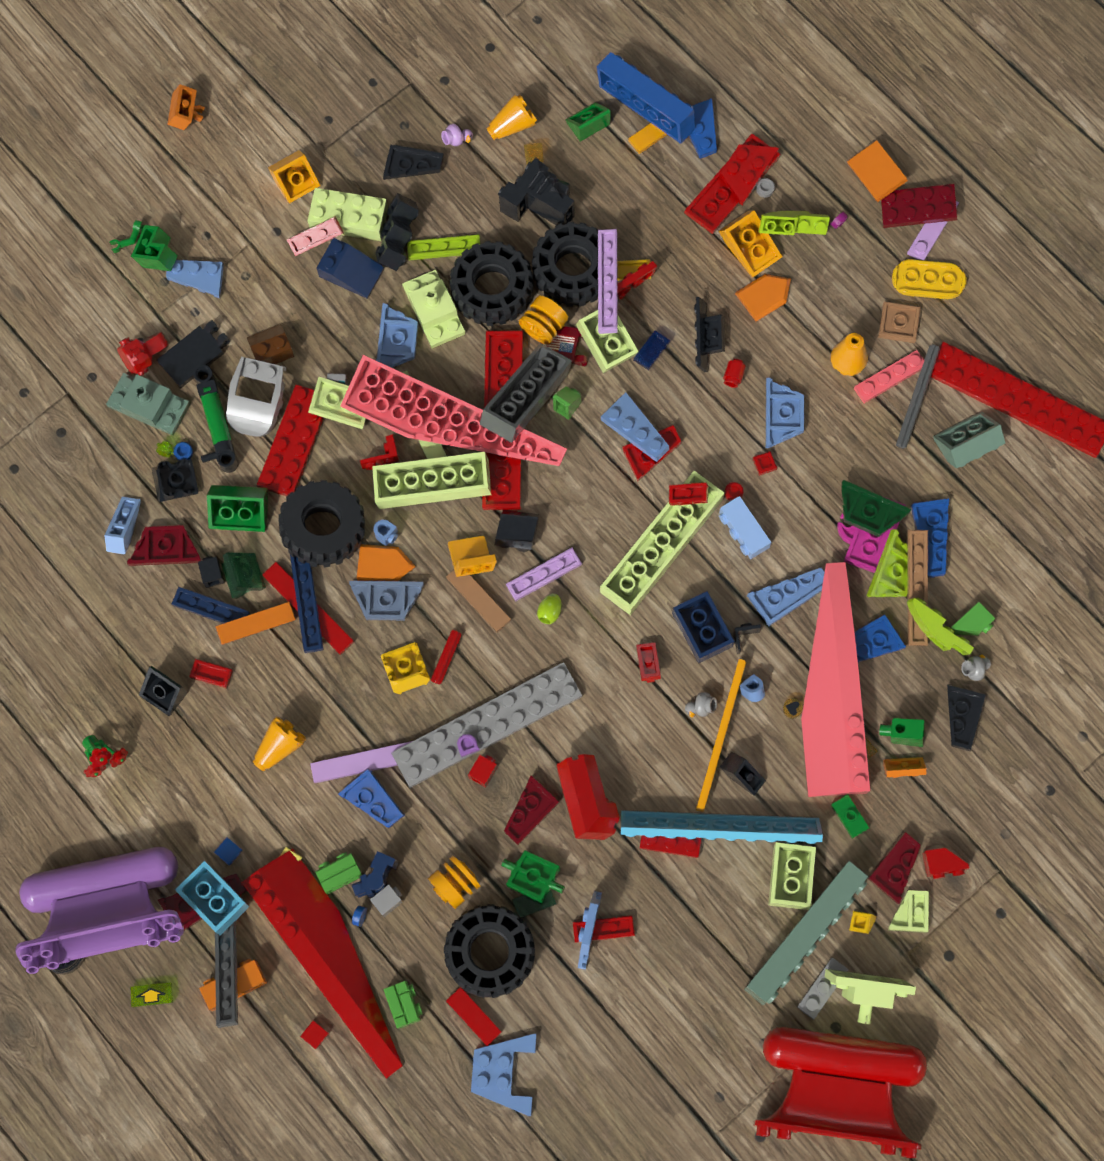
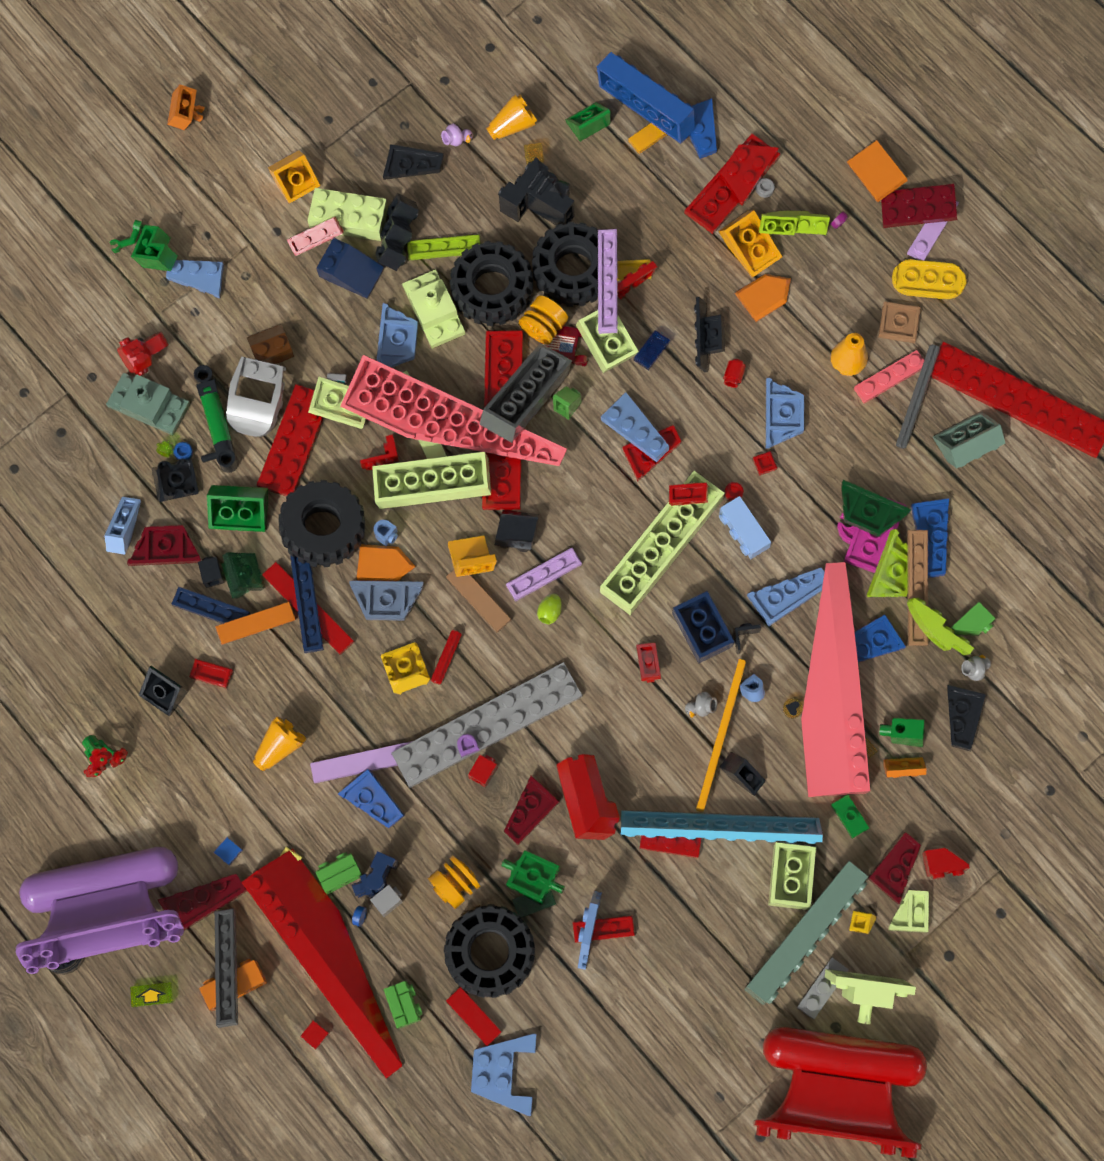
(192, 351): black tile -> none
(212, 898): medium azure brick -> none

